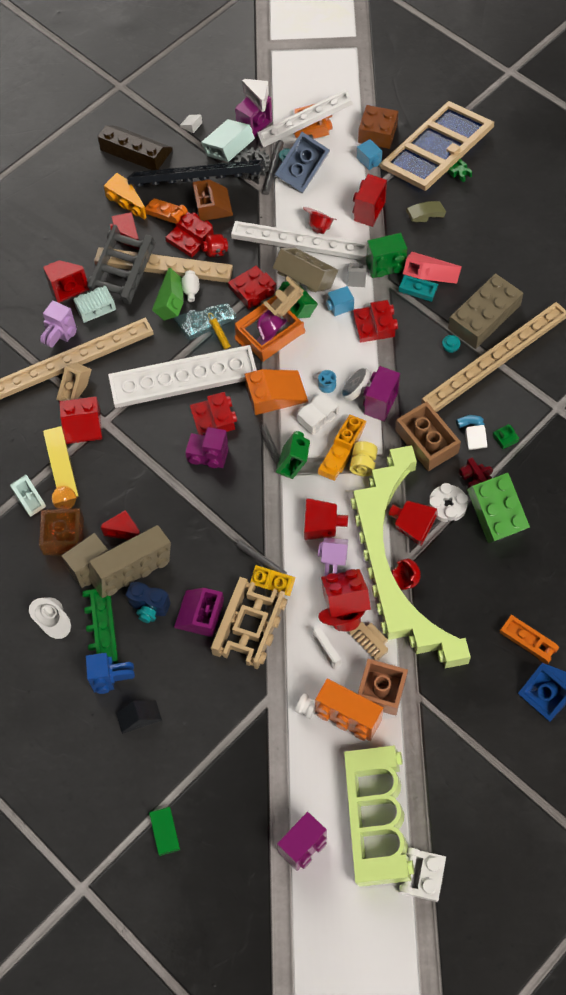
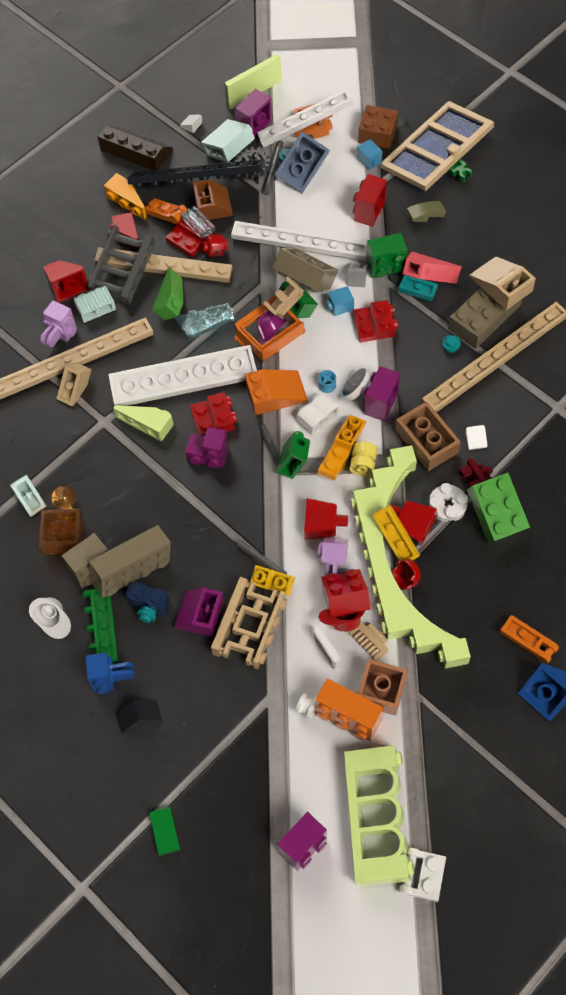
(60, 458): light yellow slope -> none
(81, 420): red slope -> none
(120, 527): red slope -> none
(146, 419): none -> yellowish green slope
(190, 285): white plant -> none
(200, 219): none -> clear light blue tile
(220, 334): yellow piece -> none
(253, 286): red plate -> none
(257, 92): white slope -> none
(258, 77): none -> yellowish green tile
(318, 221): red piece -> none
(395, 533): none -> yellow plate
(469, 419): dark azure arm -> none
(504, 281): none -> tan slope
(505, 436): green tile -> none

